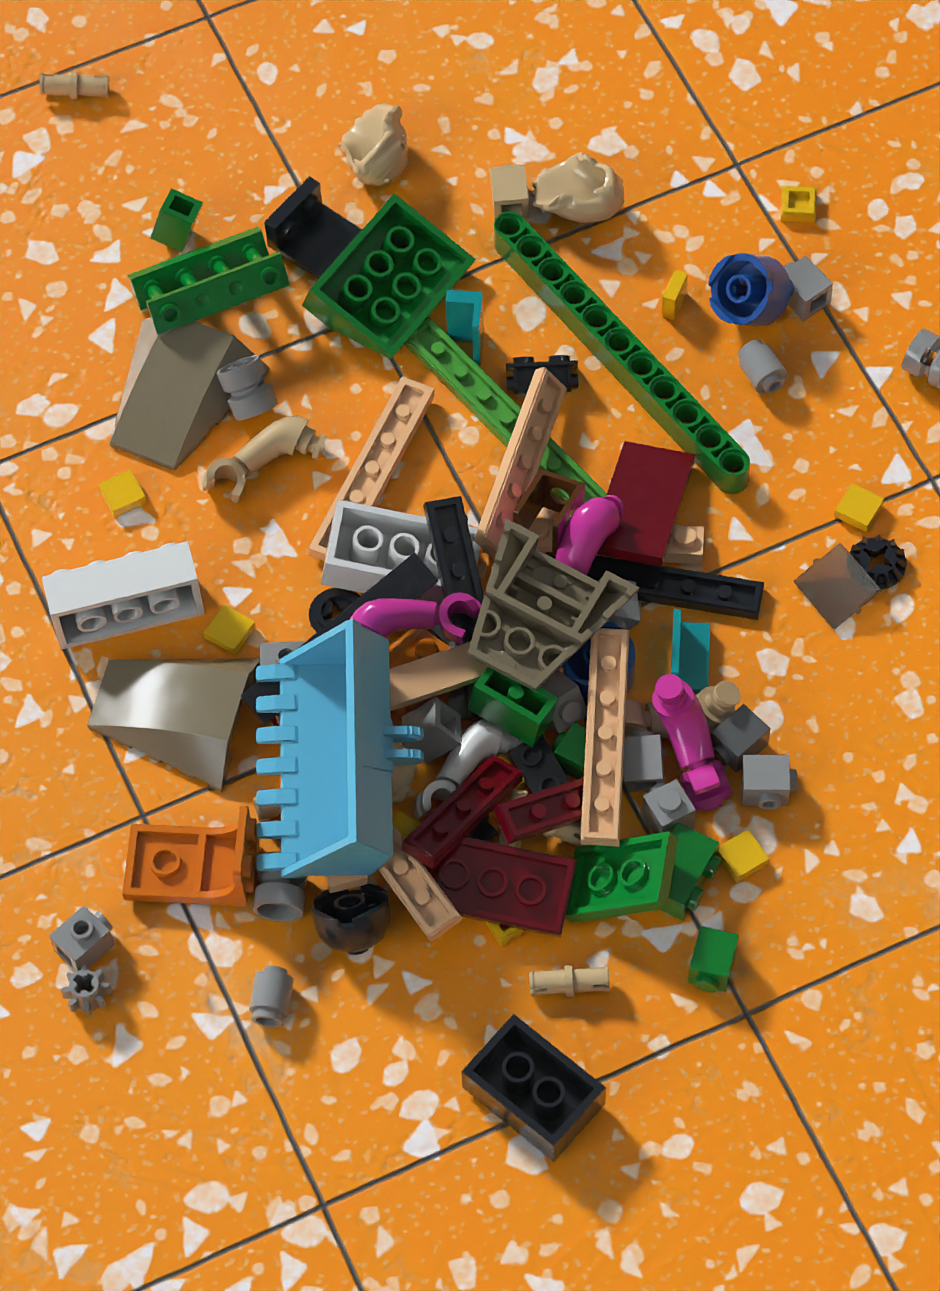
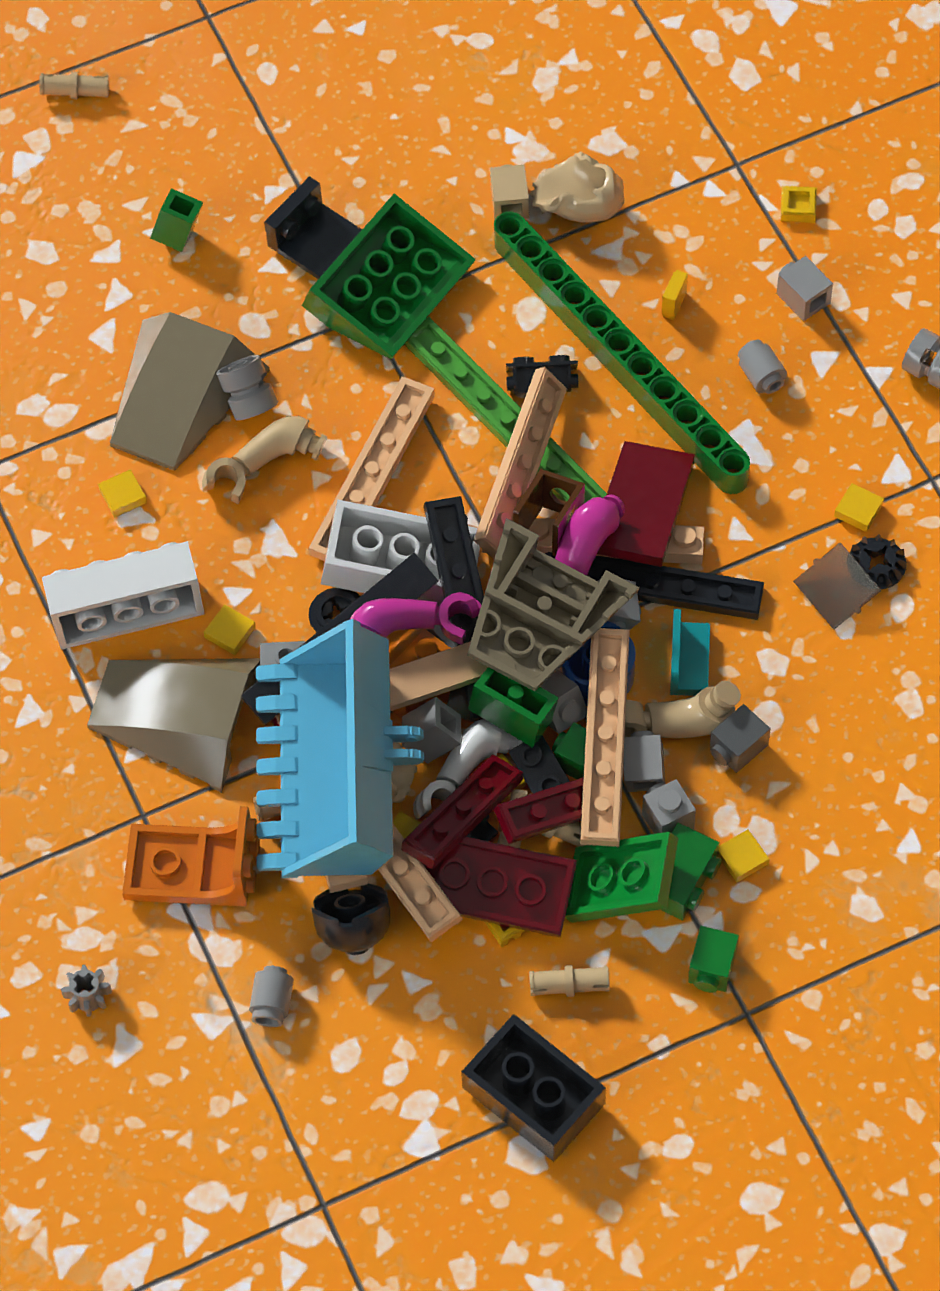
(82, 938): light grey brick -> none
(208, 280): green fence -> none
(279, 897): light grey wheel -> none
(376, 145): tan piece -> none
(466, 319): teal panel -> none
(692, 743): dark pink piece -> none
(749, 289): blue brick -> none
(767, 781): light grey brick -> none

